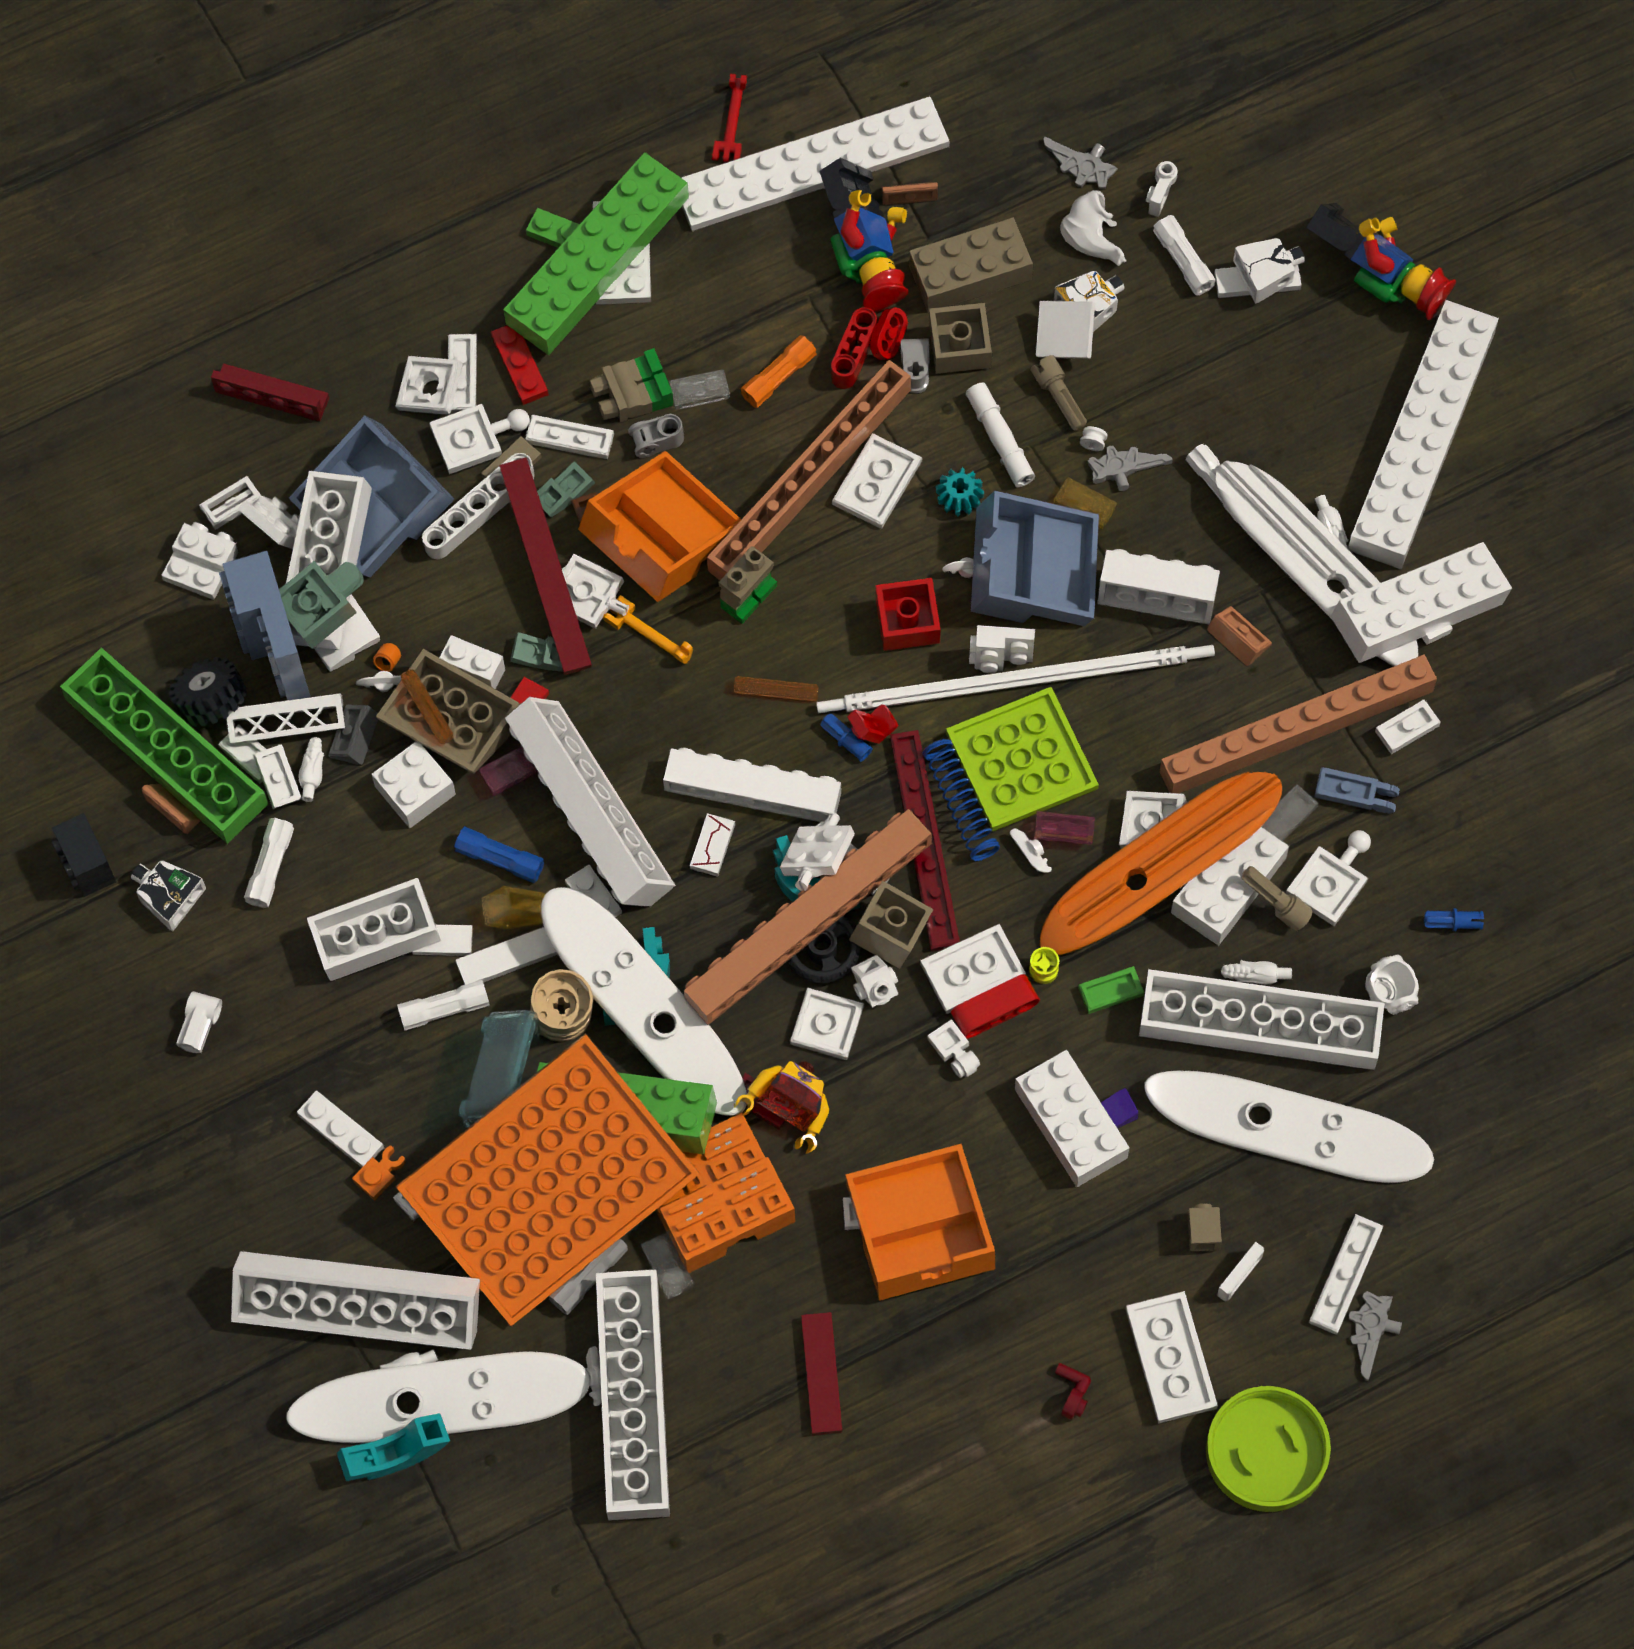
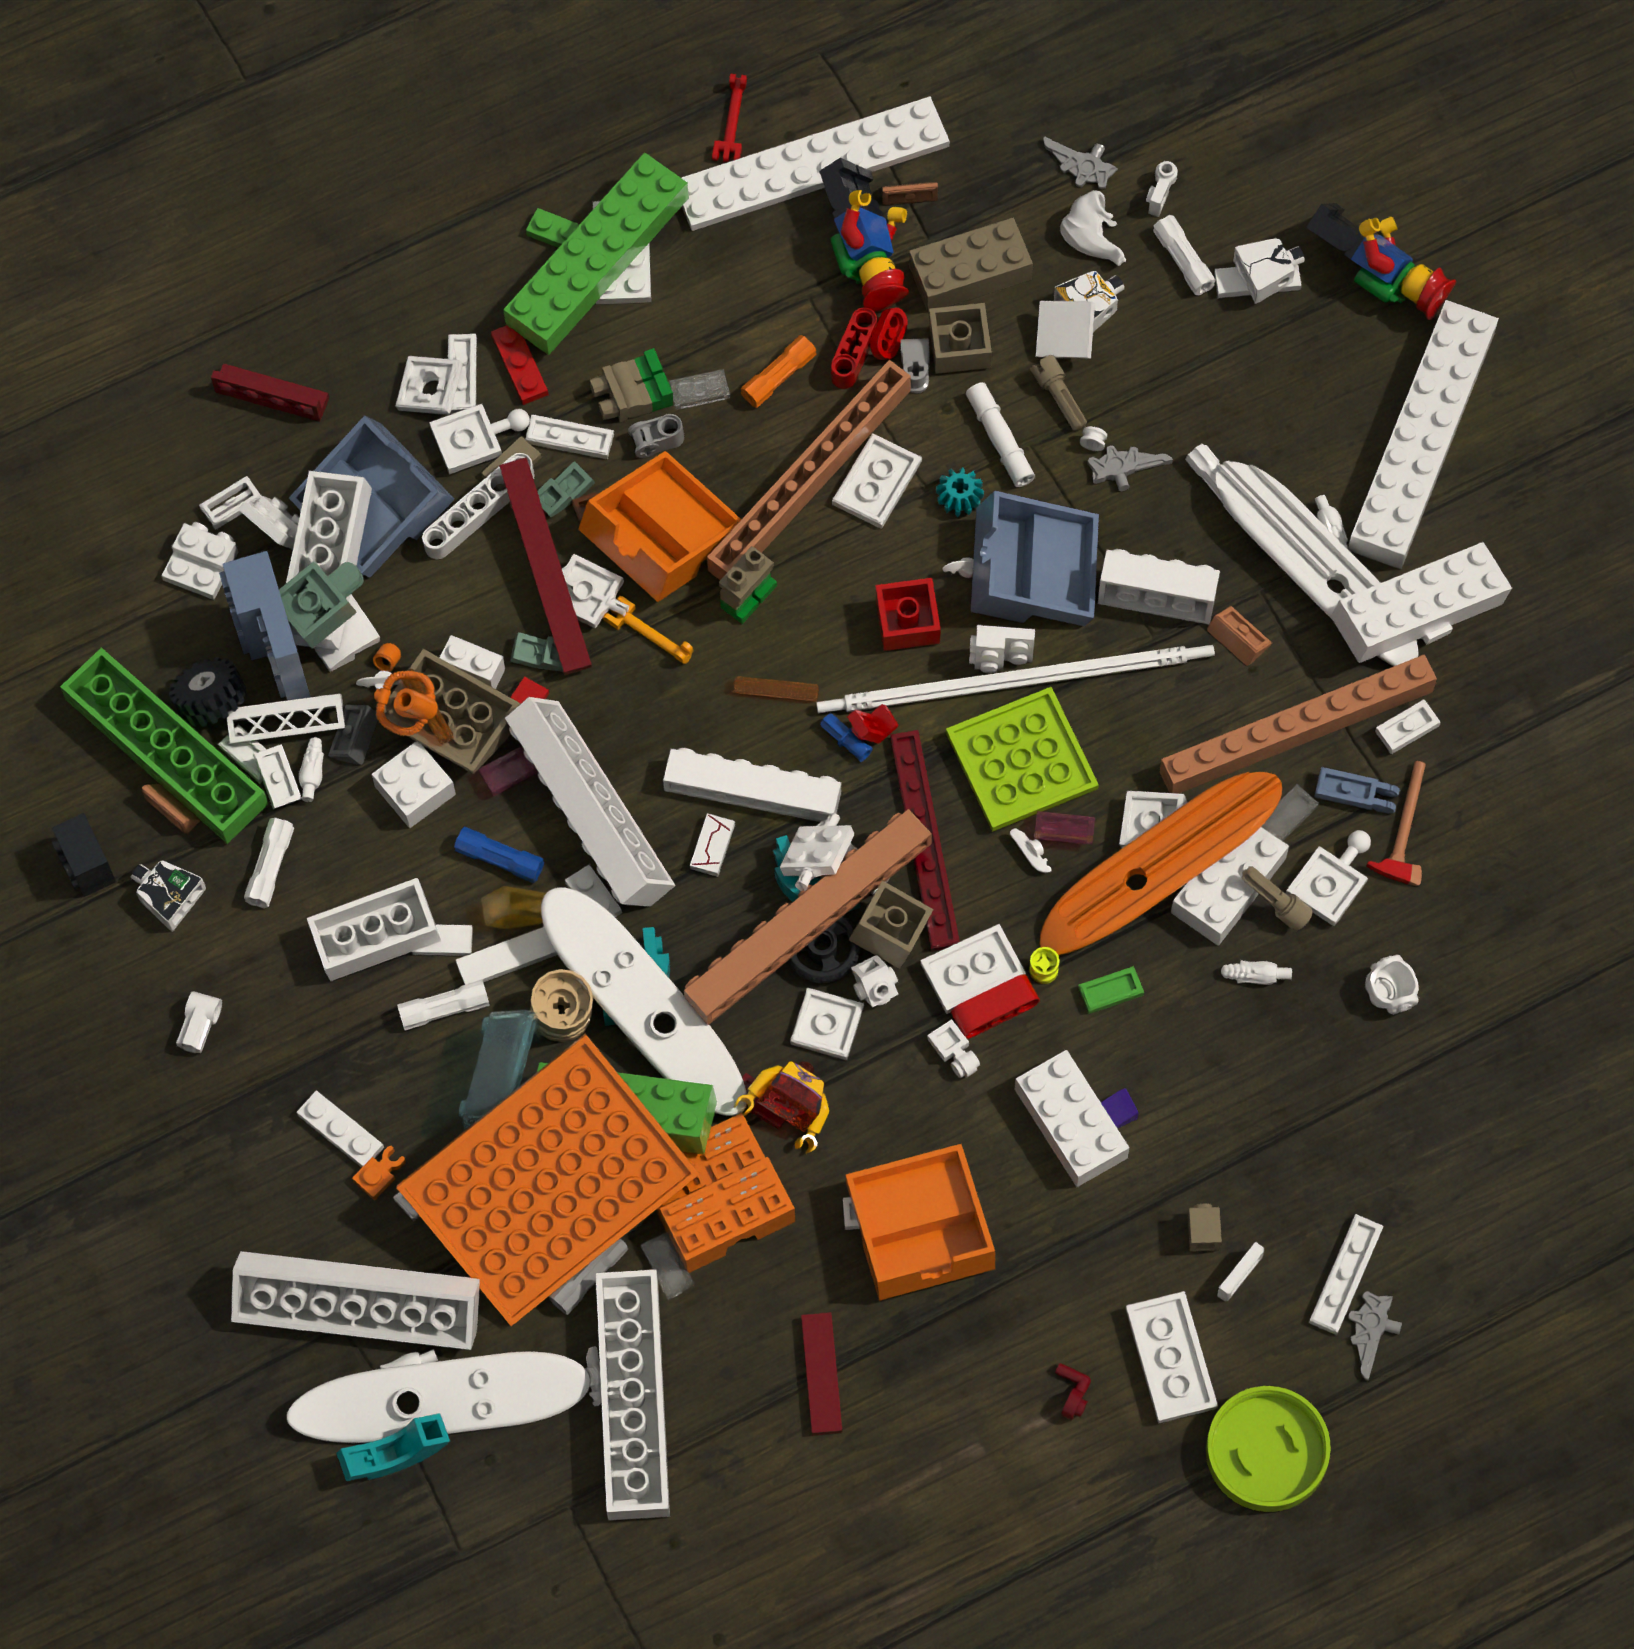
(407, 703): none -> orange piece
(934, 757): blue piece -> none
(1083, 498): clear yellow plate -> none
(1262, 1019): white brick -> none
(1299, 1126): white piece -> none
(1395, 866): none -> nougat piece
(1453, 919): blue axle -> none

